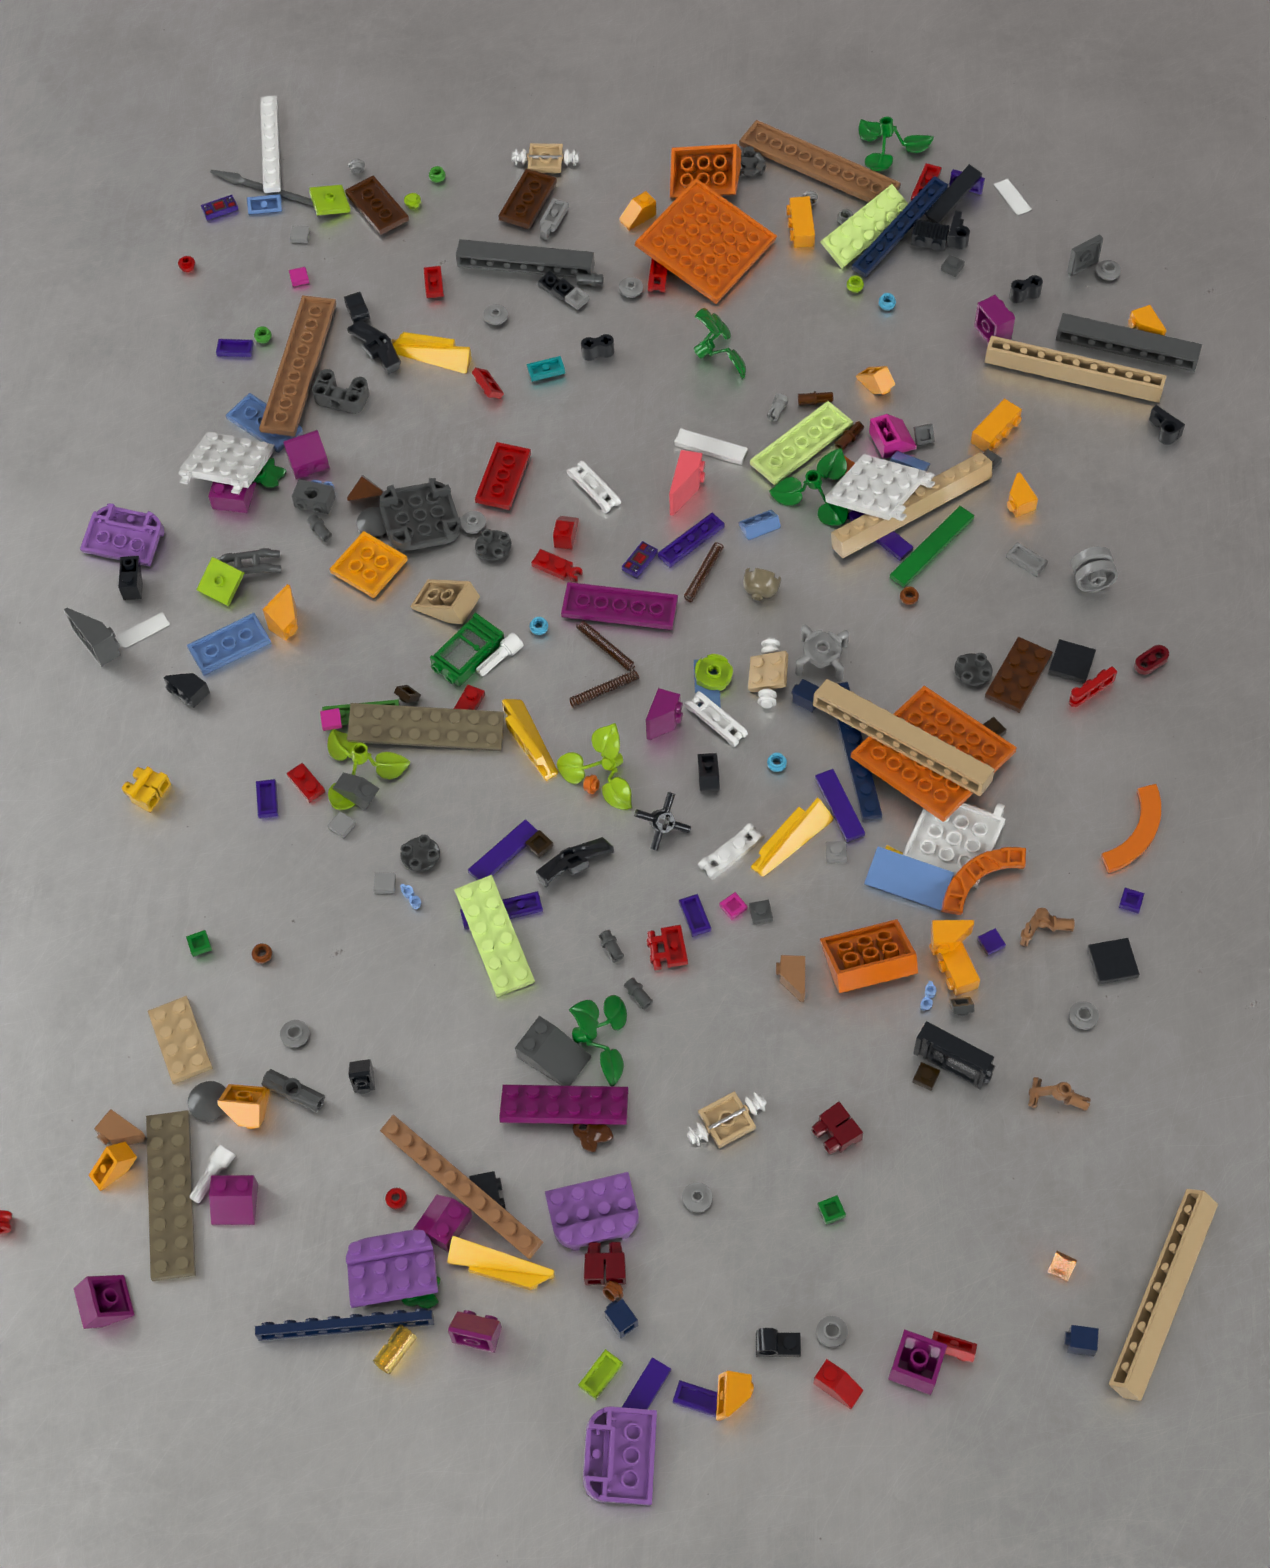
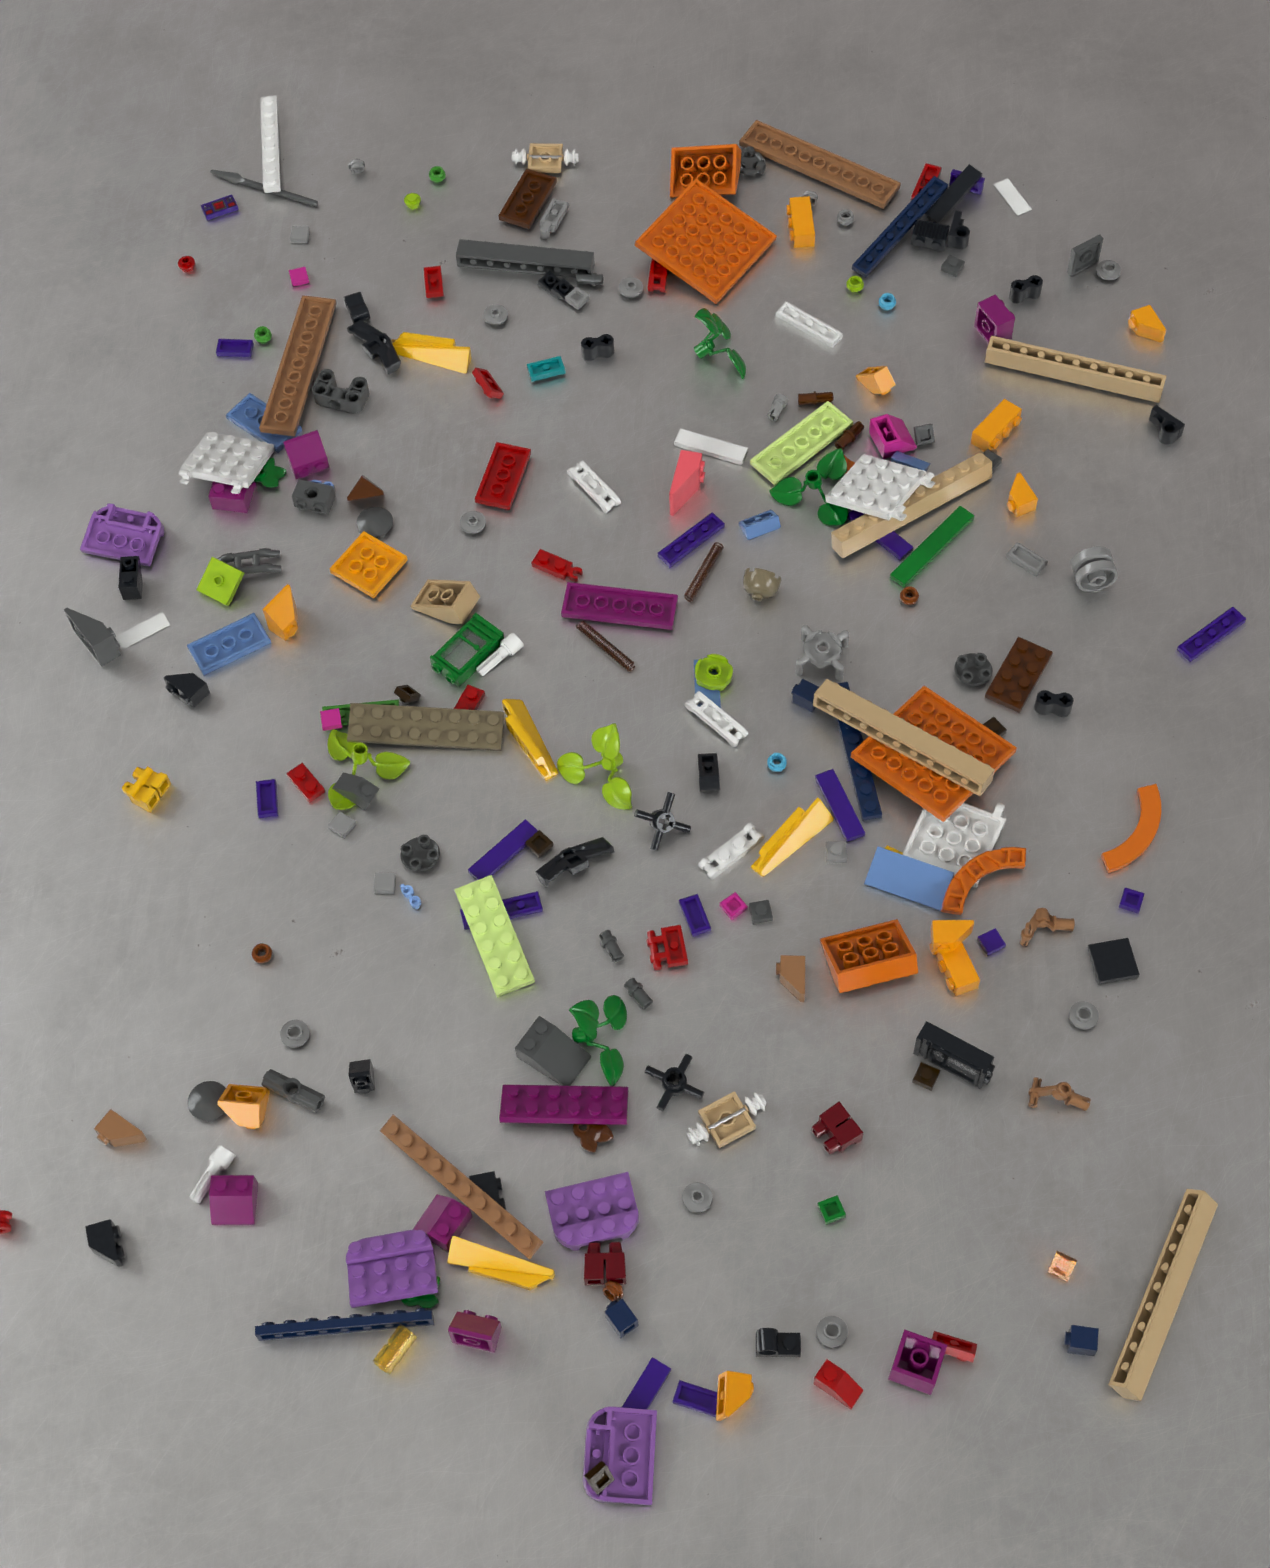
(103, 1300): magenta slope -> none
(104, 1242): none -> black slope
(112, 1164): light orange slope -> none
(168, 1196): dark tan plate -> none
(180, 1040): tan plate -> none
(199, 943): green plate -> none
(264, 204): medium blue slope -> none
(318, 526): dark grey pin -> none
(329, 200): lime plate -> none
(377, 205): reddish brown plate -> none
(400, 1202): red plate -> none
(419, 515): dark grey tile -> none
(493, 544): dark grey dish -> none
(538, 621): medium azure plate -> none
(565, 532): red slope -> none
(588, 691): reddish brown piece -> none
(591, 784): orange plate -> none
(599, 1477): none -> dark brown plate
(600, 1374): lime tile -> none
(638, 210): light orange slope -> none
(639, 559): tile -> none
(663, 714): magenta slope -> none
(670, 1088): none -> black bar
(768, 672): tan plate -> none
(809, 324): none -> white tile
(864, 226): yellowish green plate -> none
(871, 130): green plant -> none
(930, 992): light blue piece -> none
(962, 1006): dark grey plate -> none
(1053, 703): none -> black axle
(1072, 661): black tile -> none
(1092, 687): red plate -> none
(1128, 342): dark grey brick -> none
(1150, 660): dark red plate -> none
(1211, 634): none -> dark purple tile

